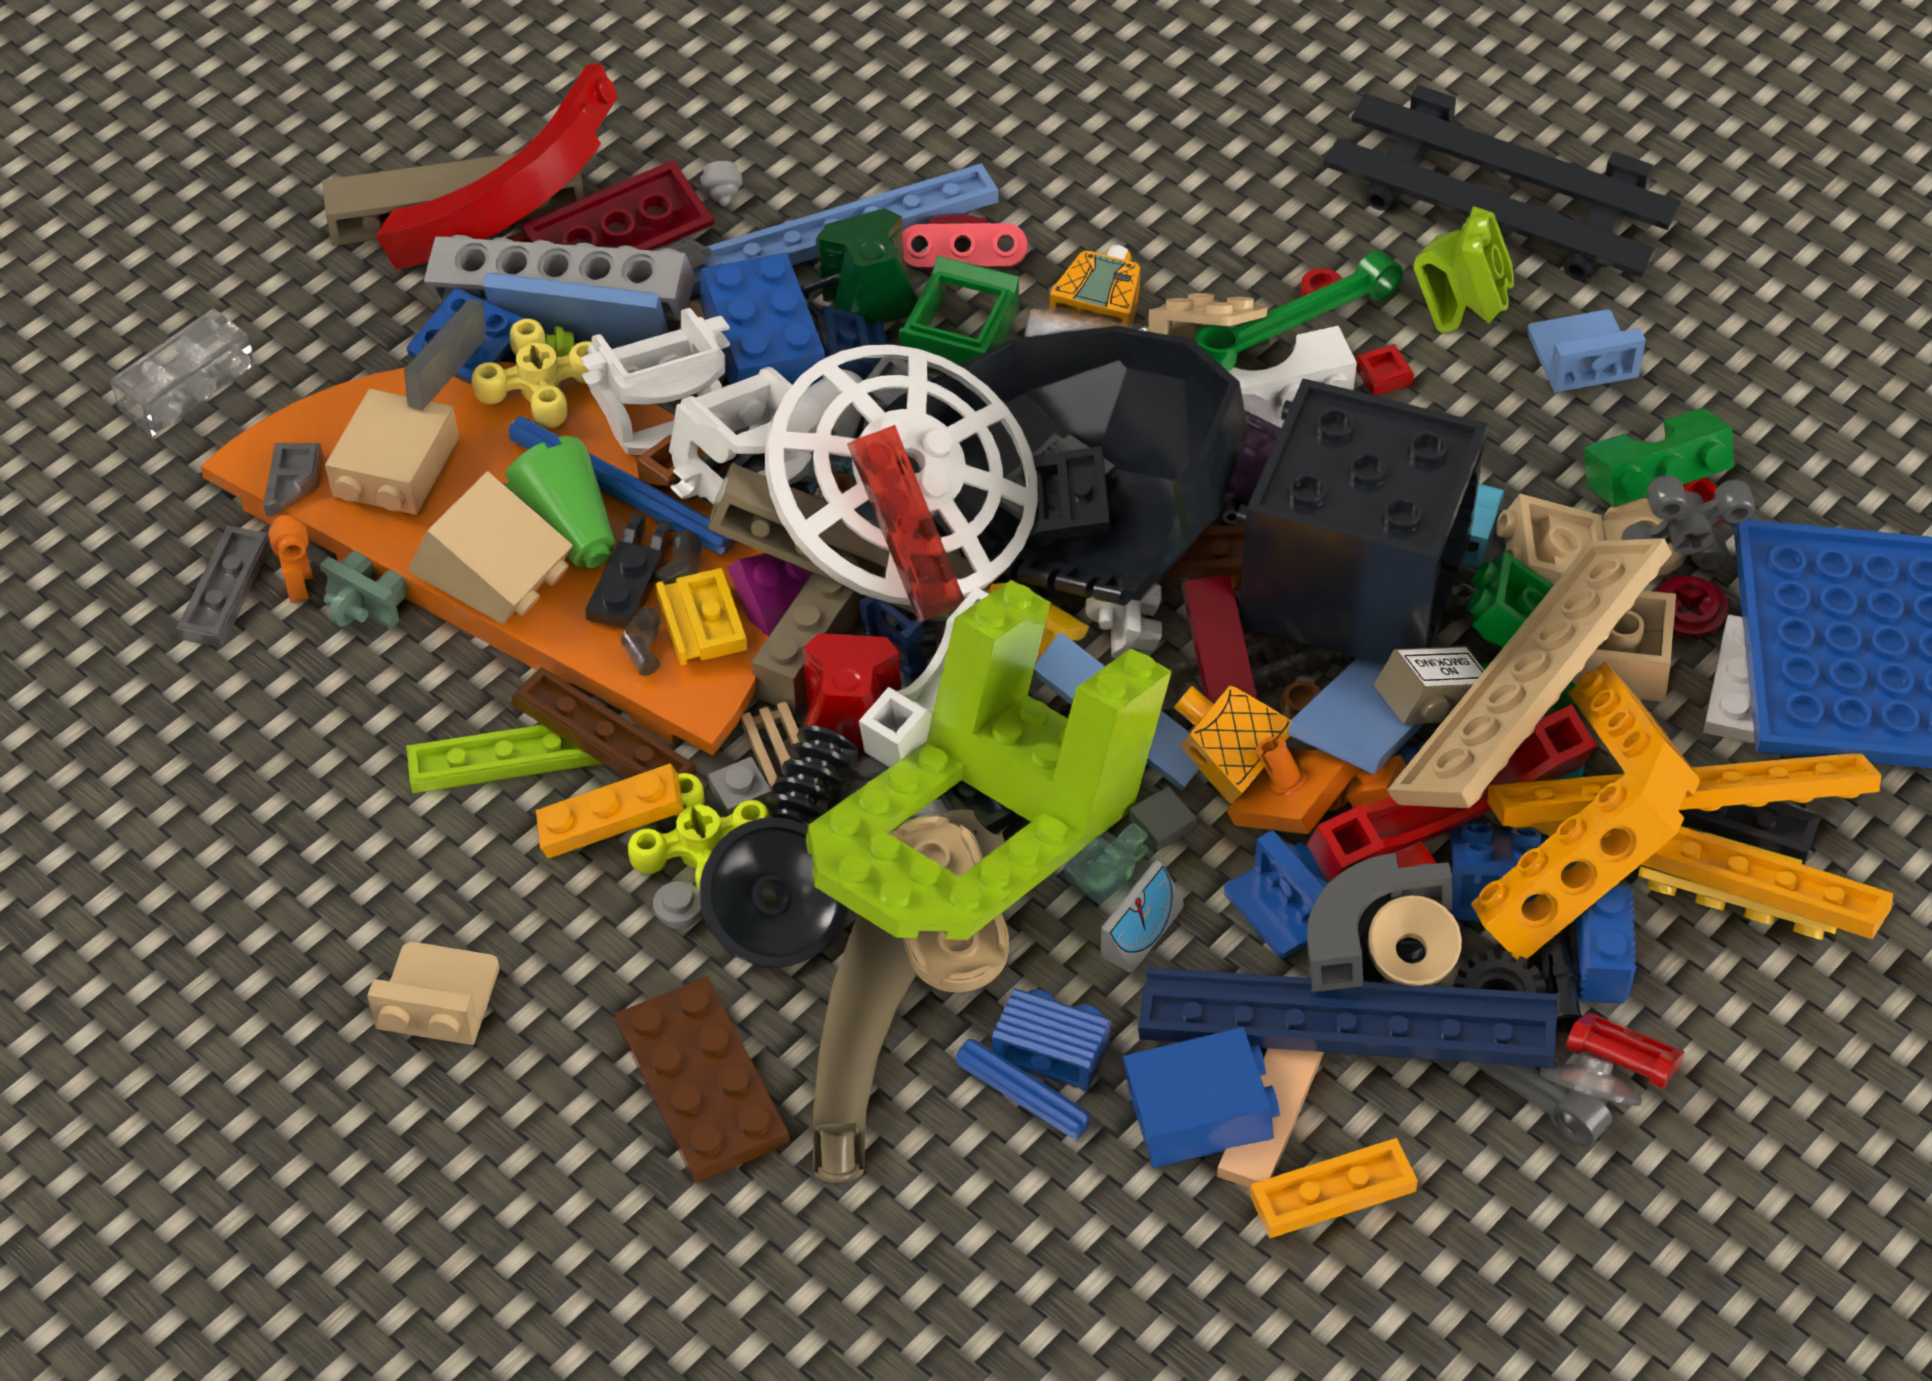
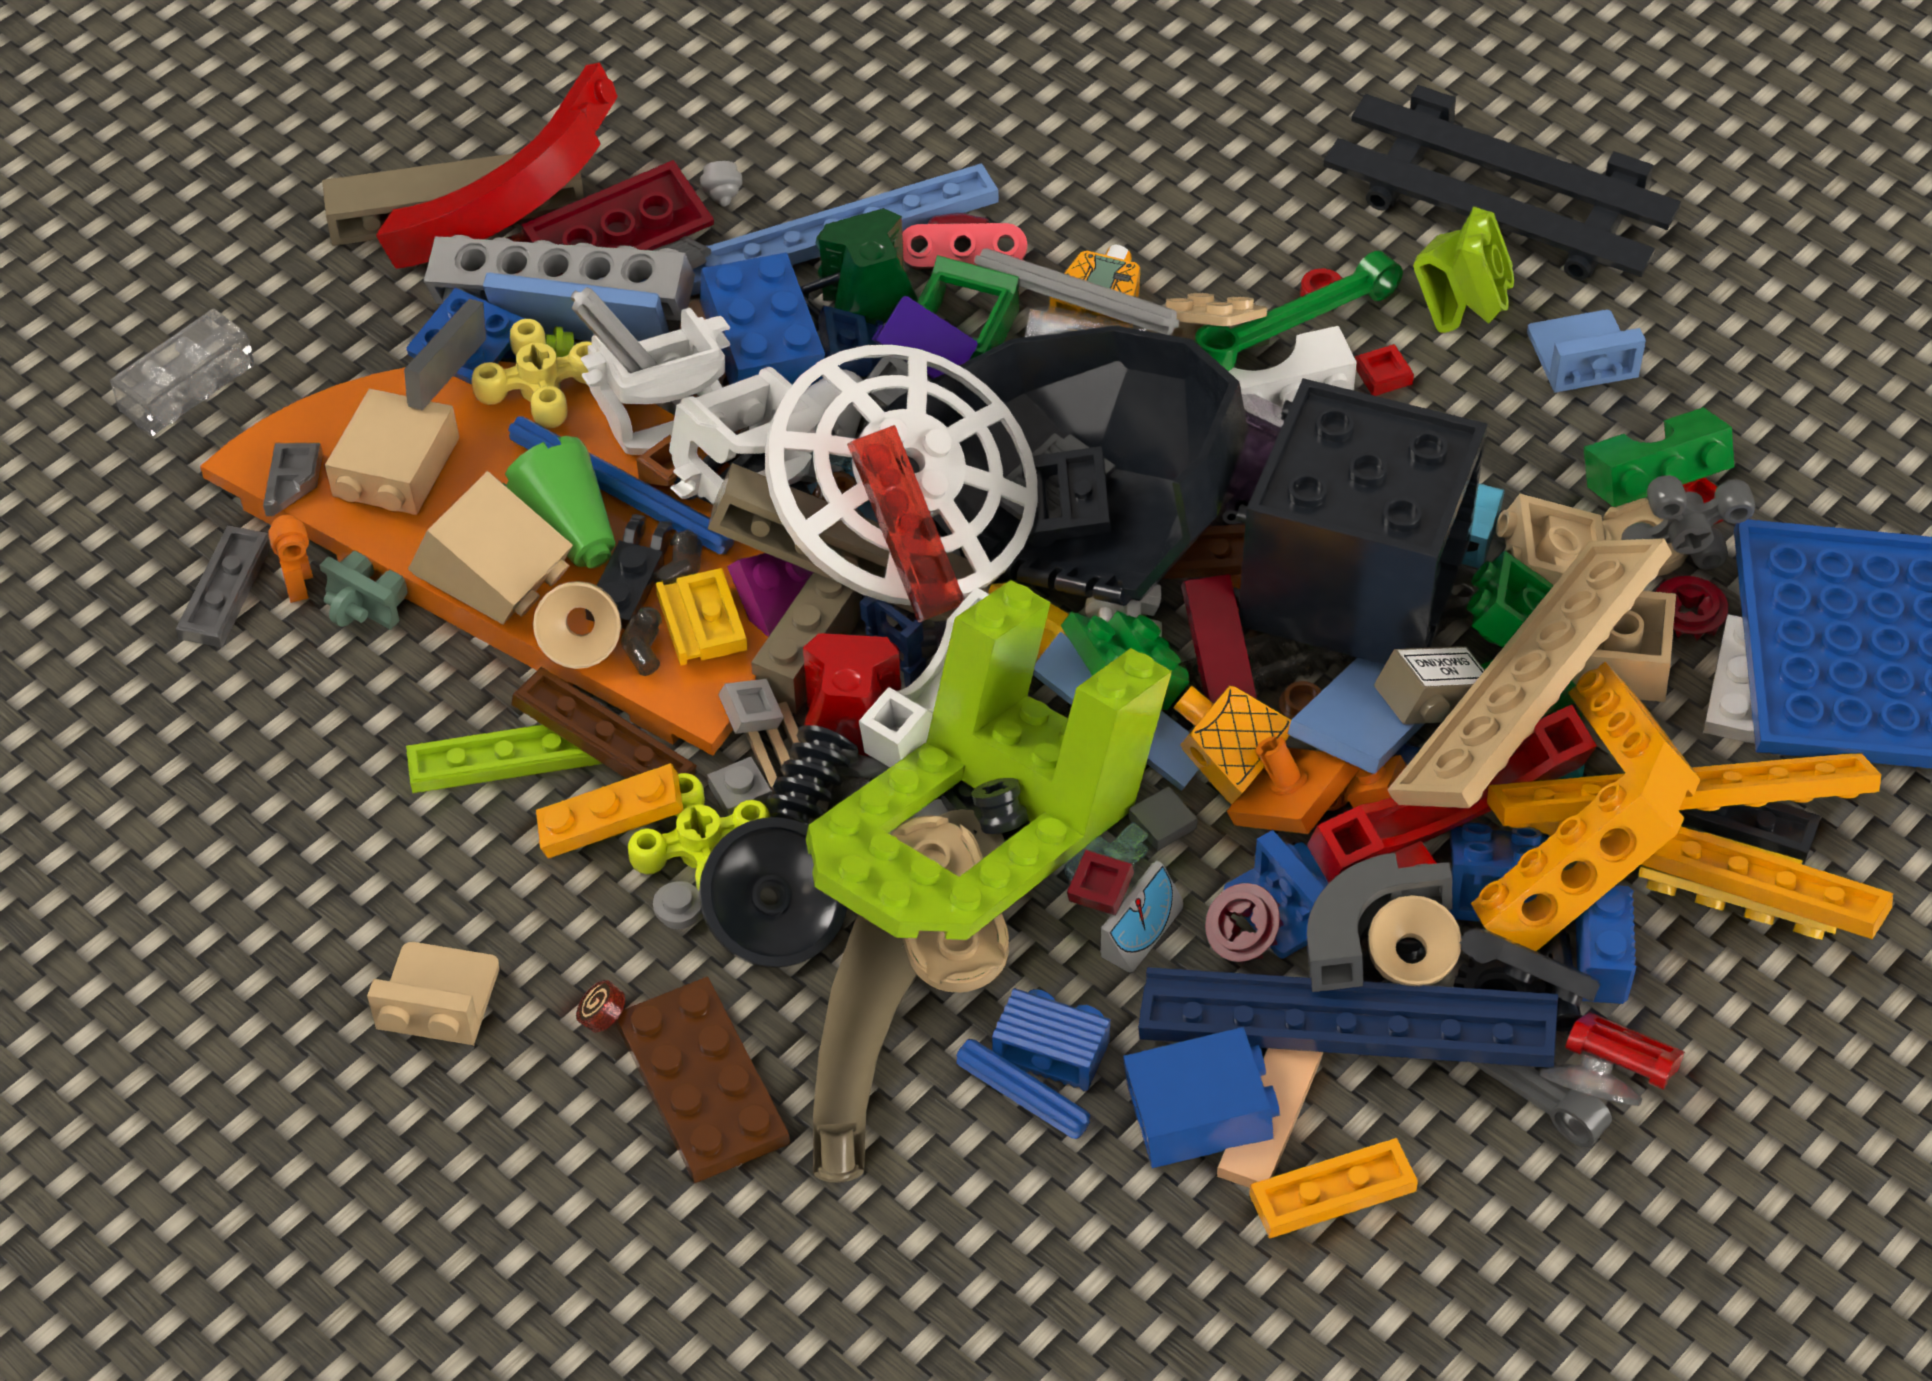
(564, 645): none -> tan piece
(600, 1006): none -> clear red tile
(614, 335): none -> light grey axle
(750, 706): none -> light grey plate
(919, 328): none -> dark purple panel
(999, 805): none -> black wheel
(1082, 293): none -> light grey axle
(1100, 882): none -> dark red tile
(1104, 641): none -> green plate
(1242, 901): none -> gear
(1526, 964): none -> black hinge

